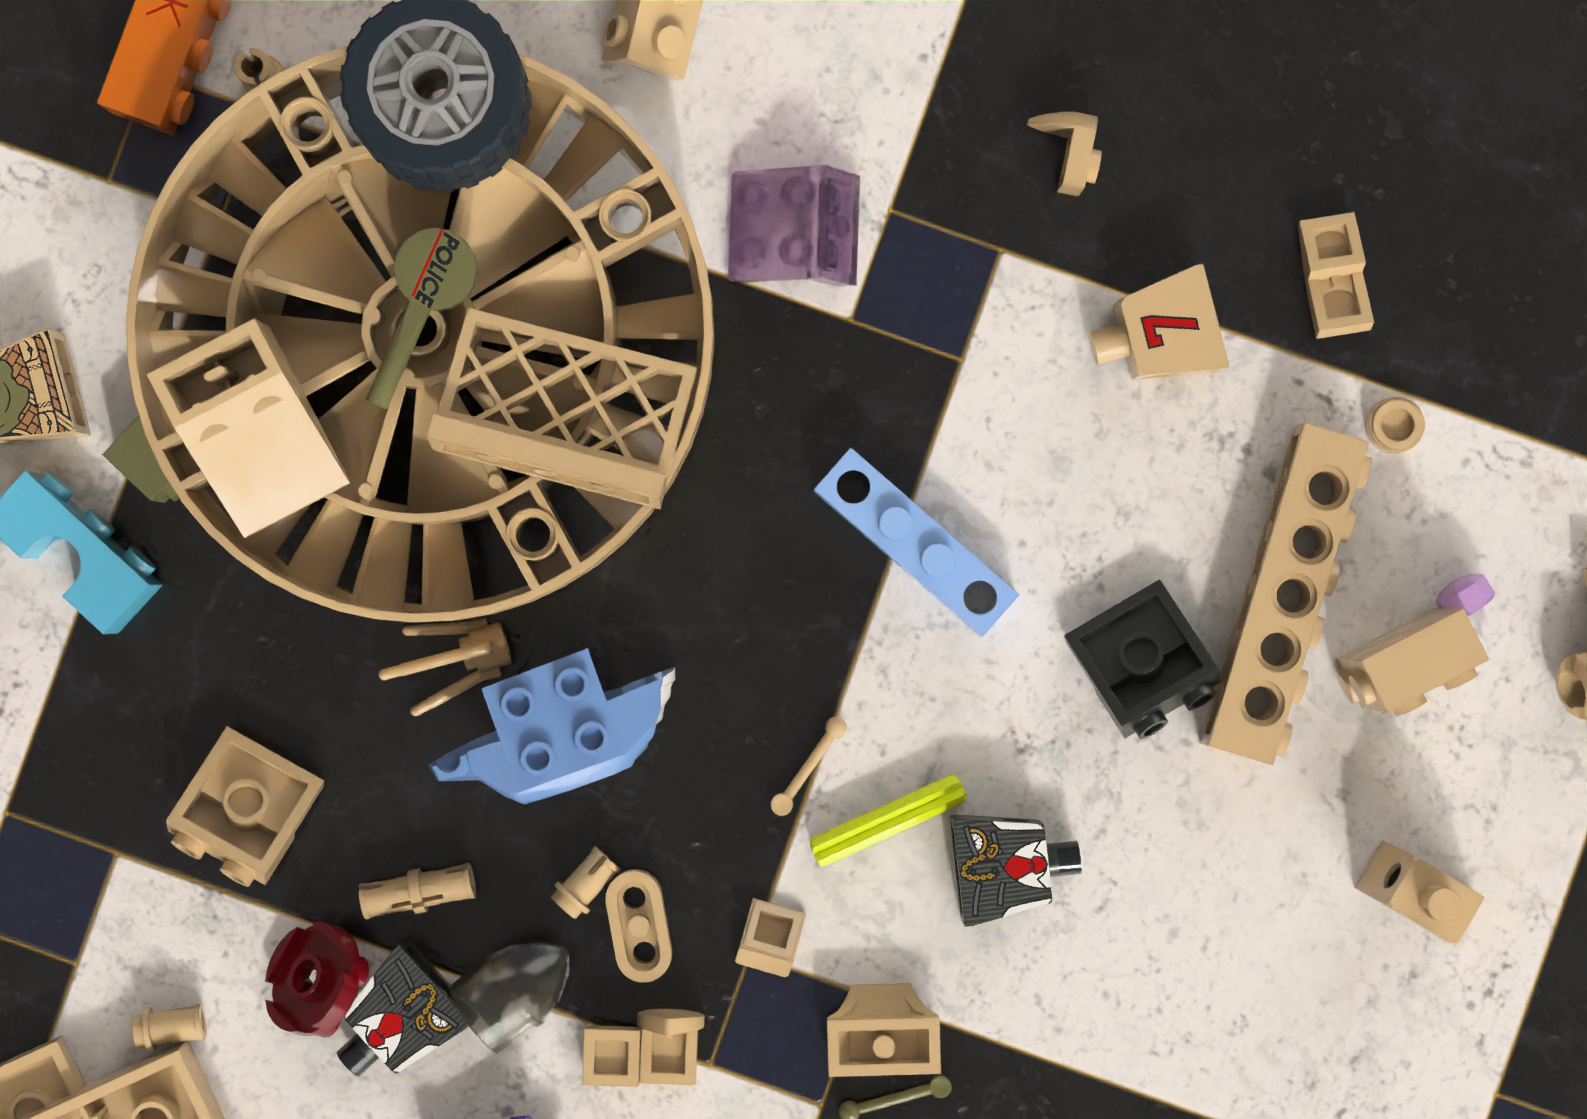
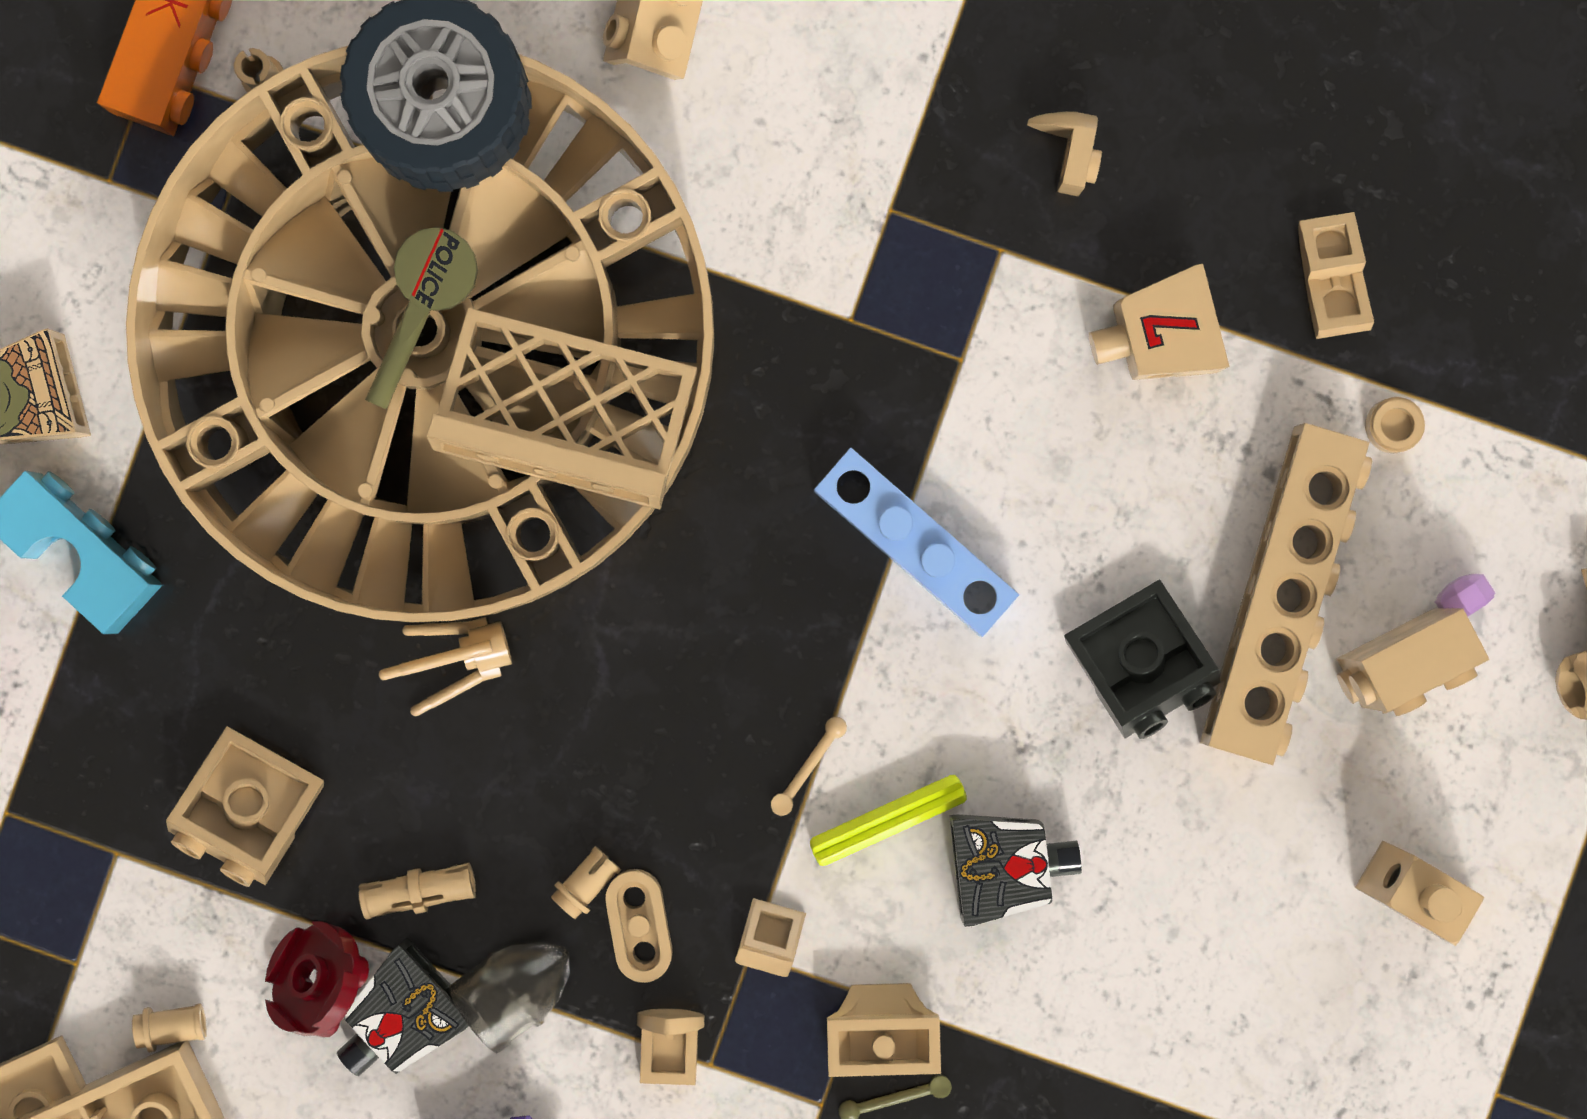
(137, 462): olive brick -> none
(249, 426): tan slope -> none
(558, 730): medium blue animal -> none
(611, 1056): tan plate -> none
(794, 225): clear purple bracket -> none

